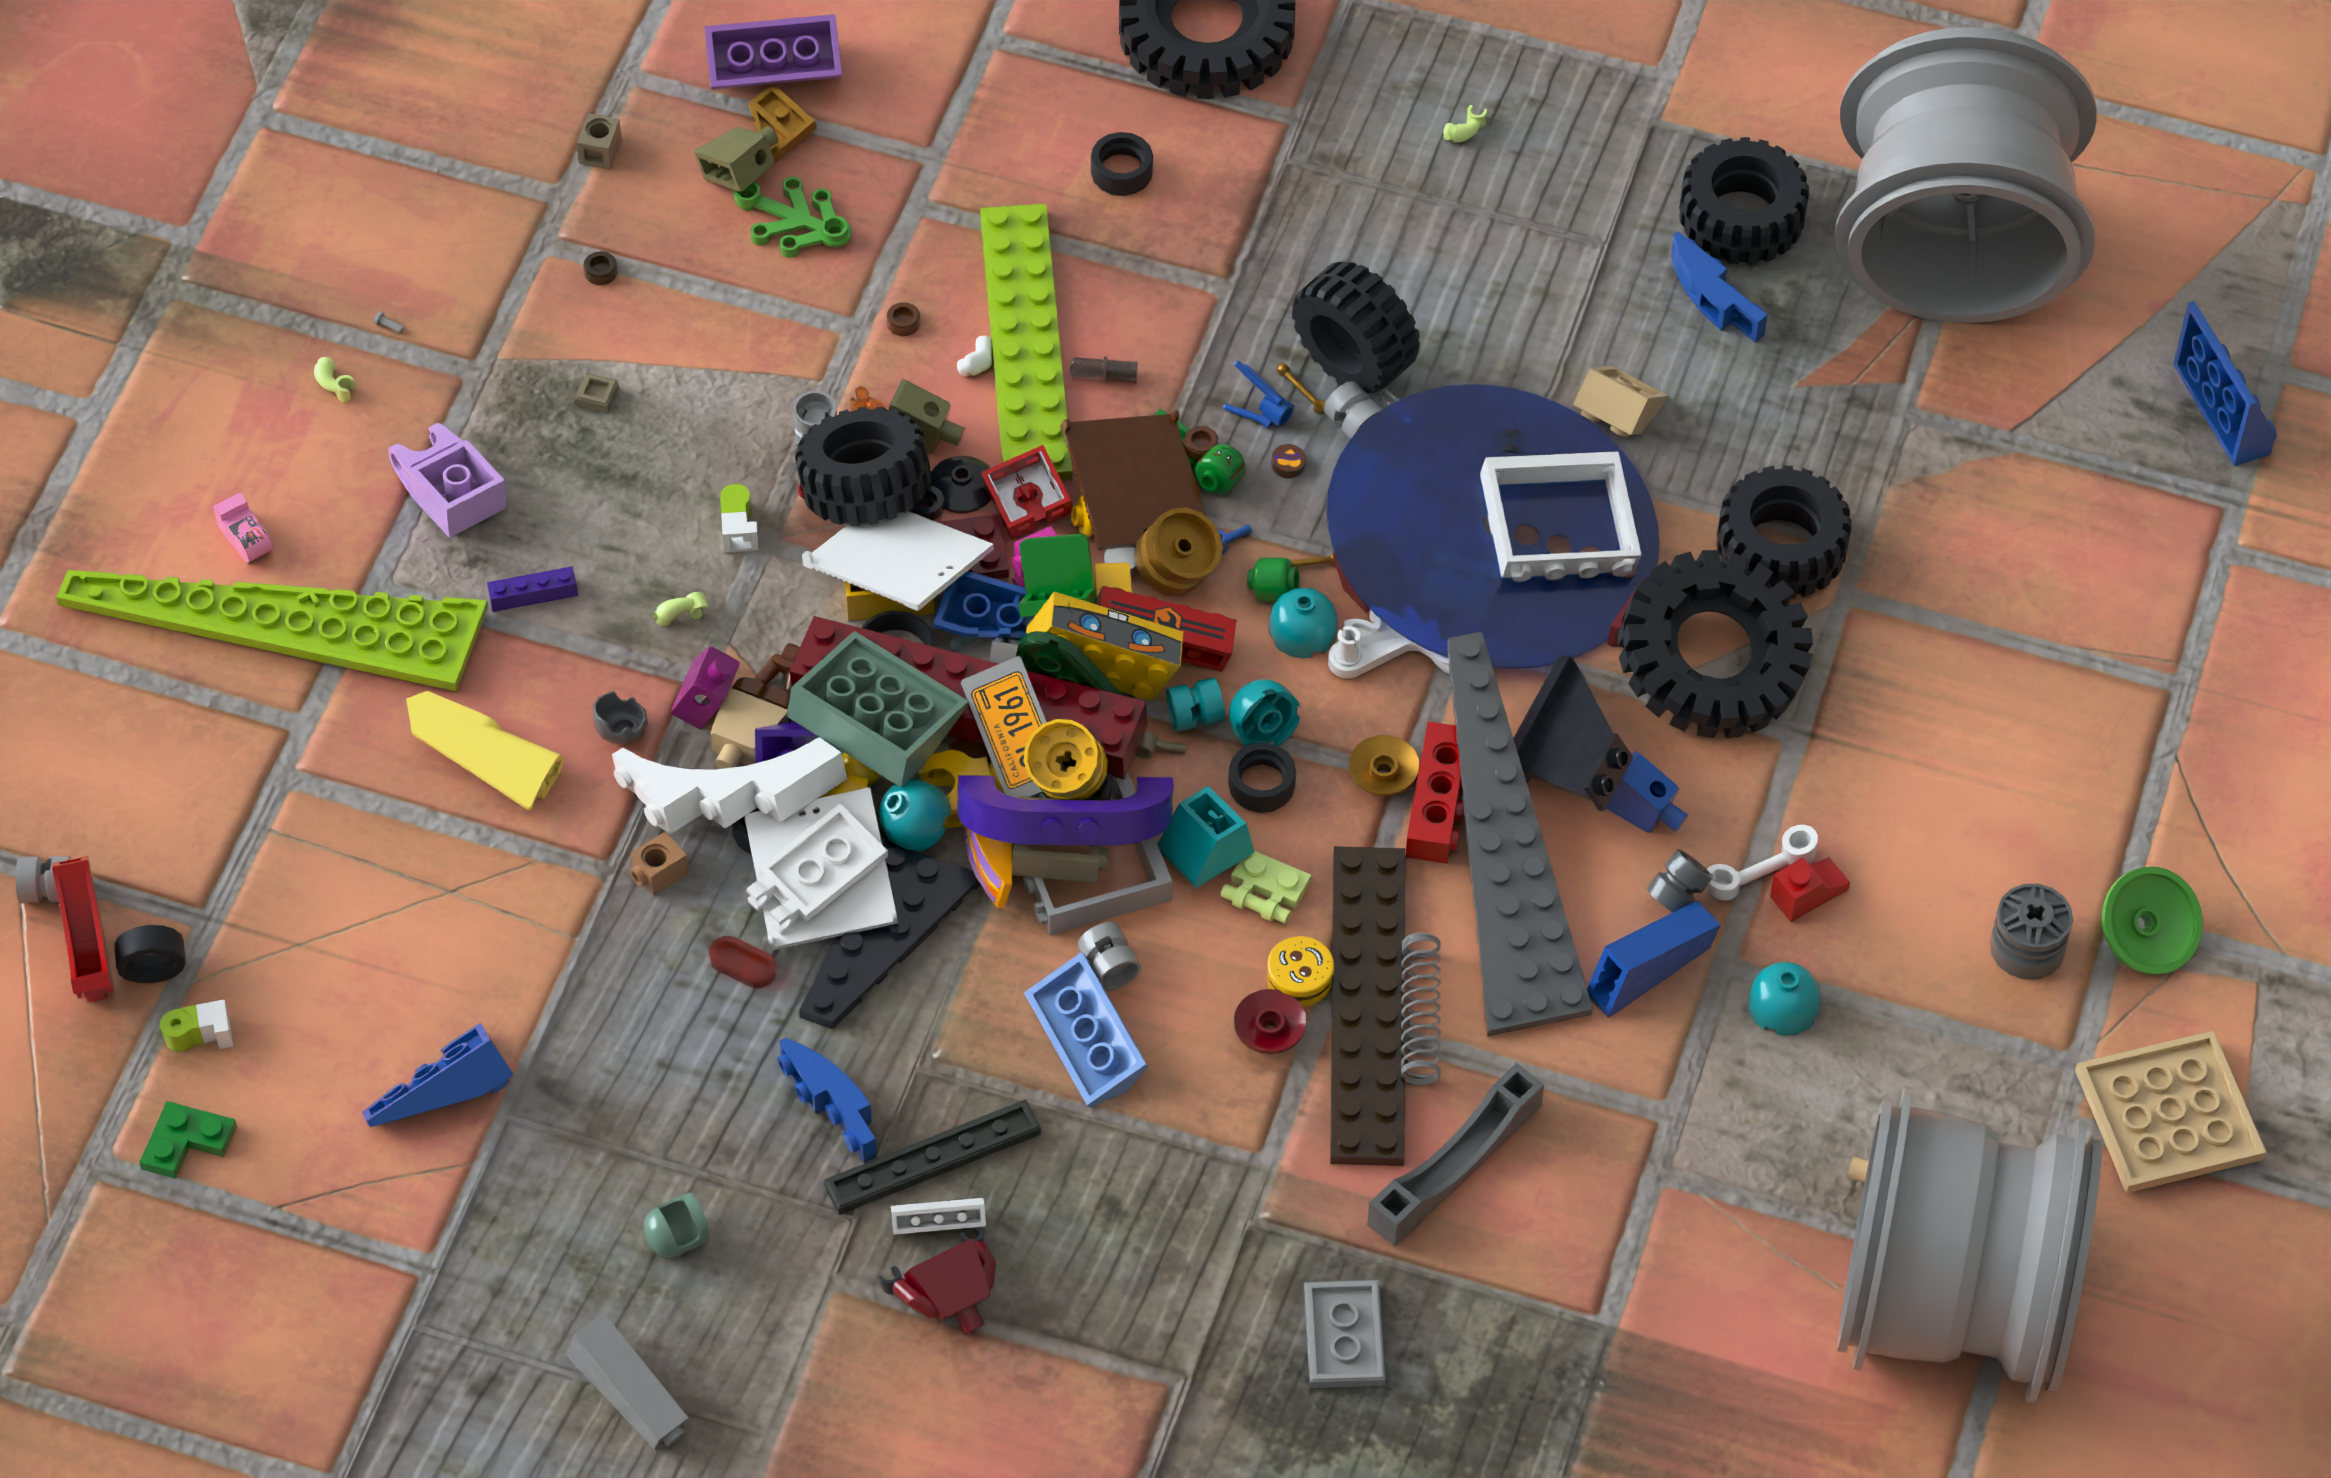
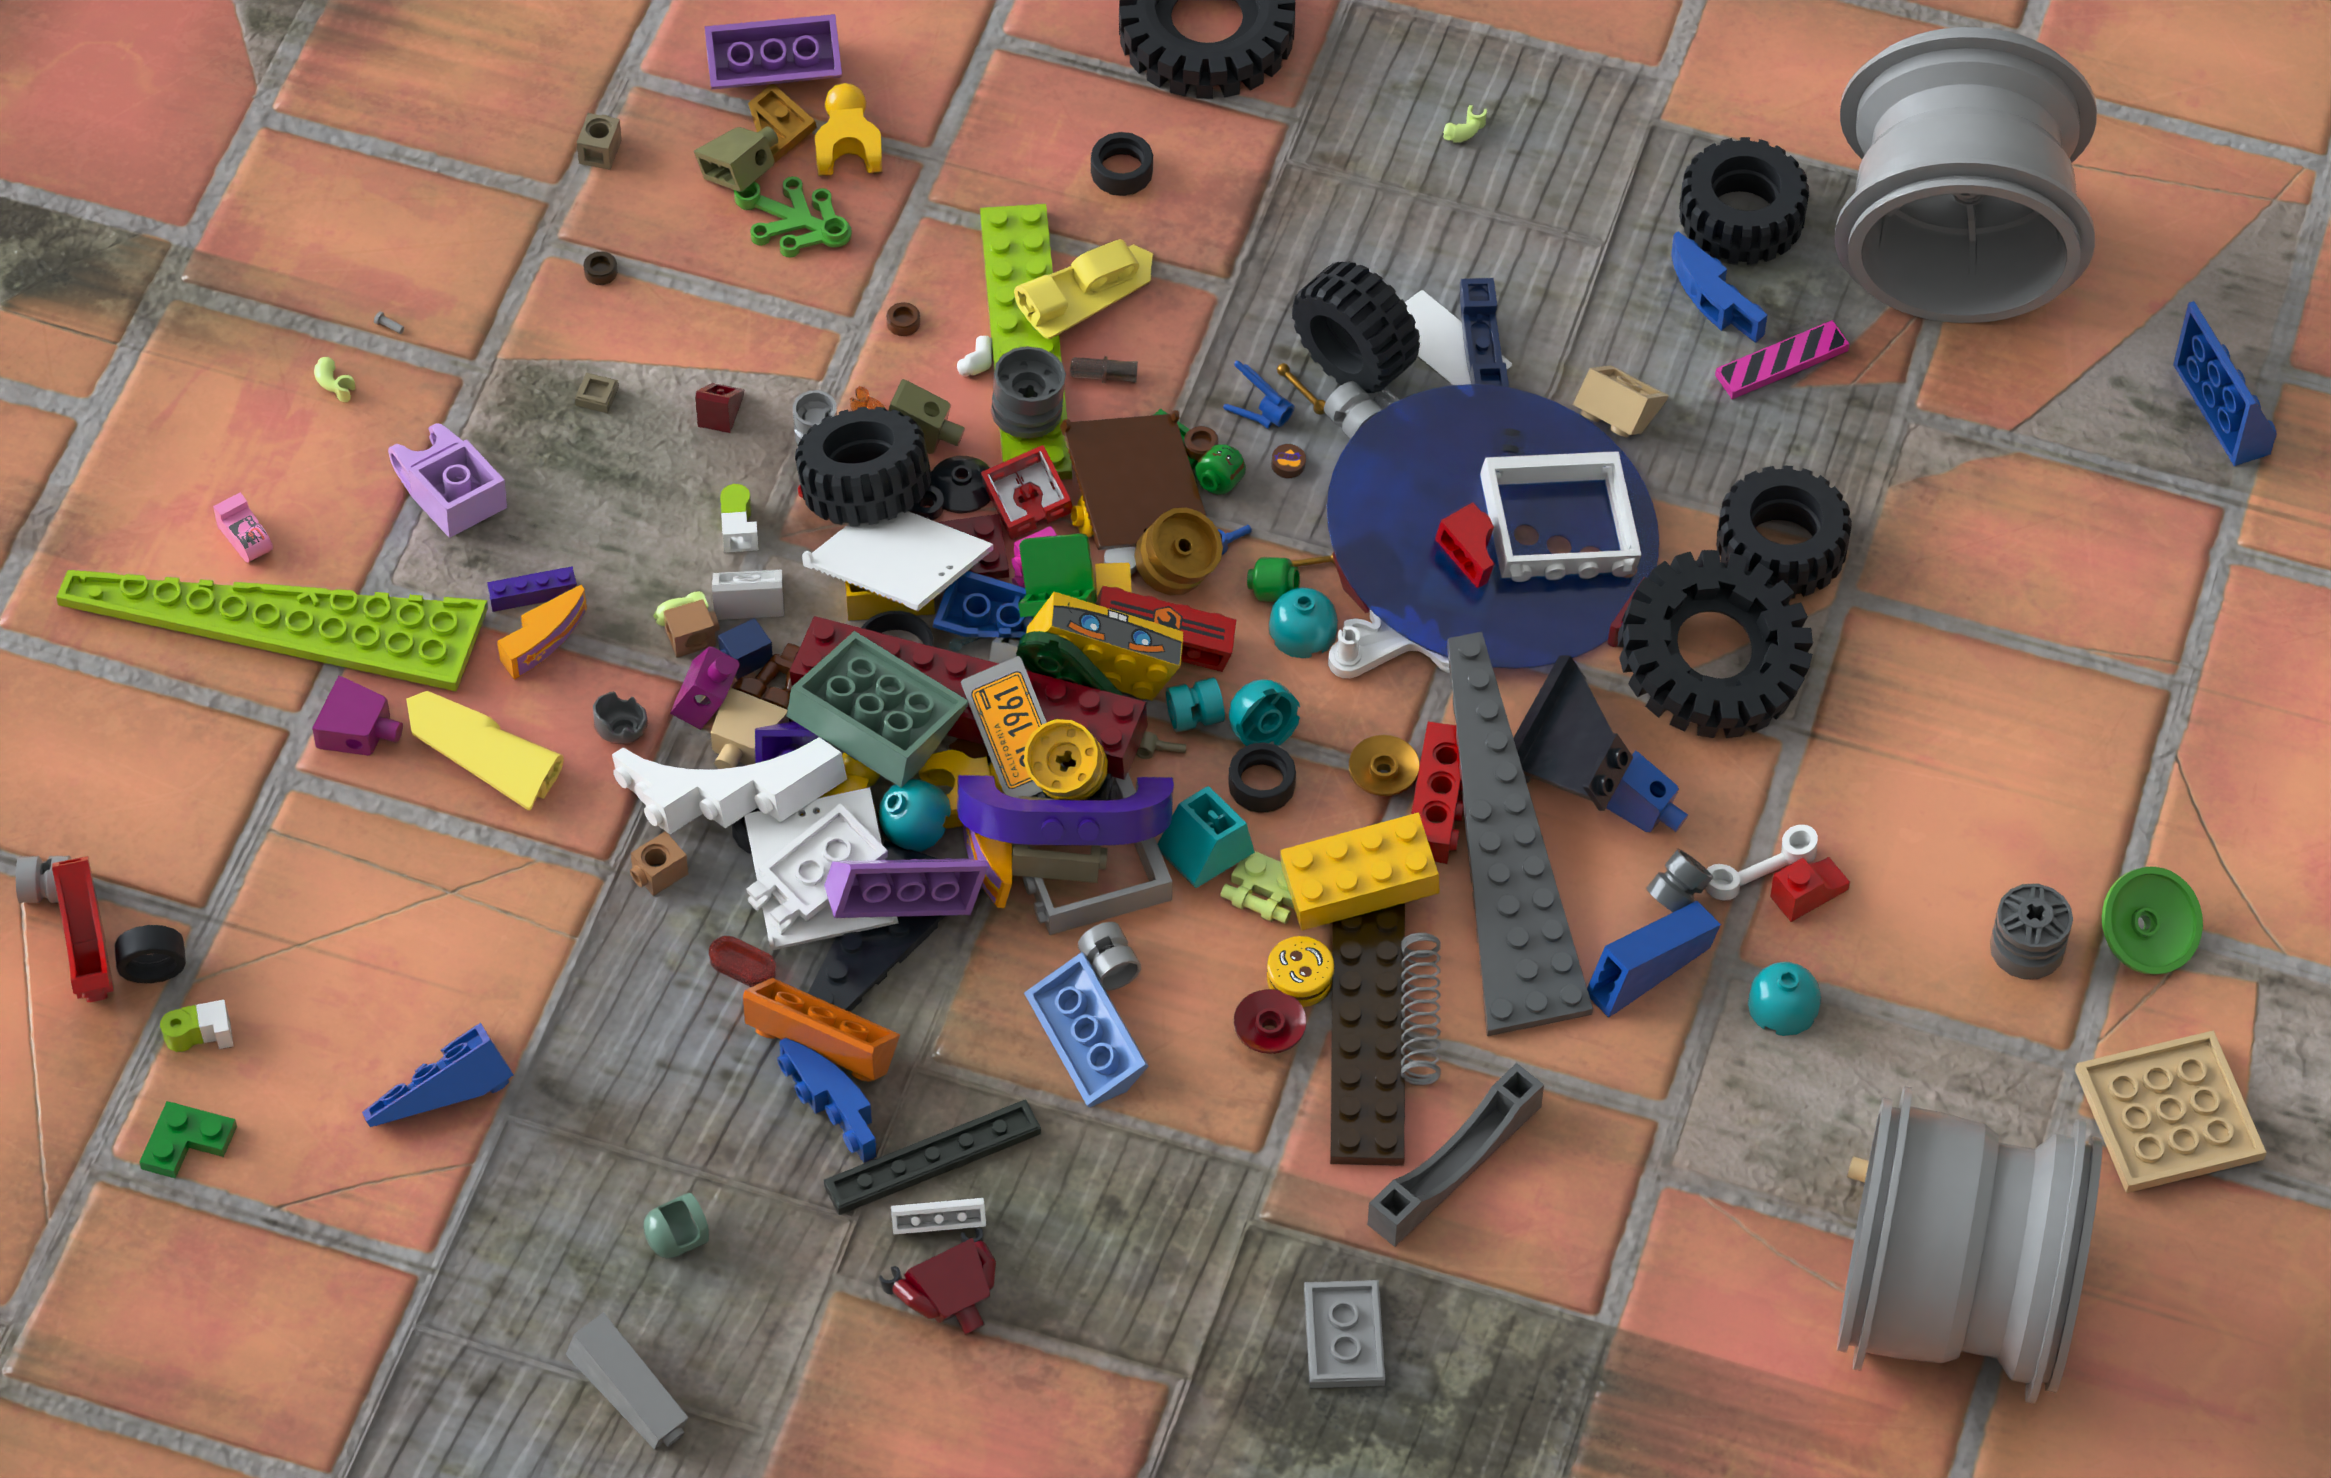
(354, 720): none -> magenta torso
(542, 632): none -> light orange slope
(691, 627): none -> medium nougat brick
(718, 406): none -> dark red slope
(747, 645): none -> dark blue brick
(748, 594): none -> white slope
(821, 1026): none -> orange slope
(847, 131): none -> yellow piece
(904, 887): none -> medium lavender slope
(1028, 392): none -> dark grey wheel
(1085, 288): none -> light yellow panel
(1360, 871): none -> yellow brick
(1441, 339): none -> white sticker
(1465, 541): none -> red arch
(1481, 332): none -> dark blue slope
(1782, 359): none -> dark pink tile

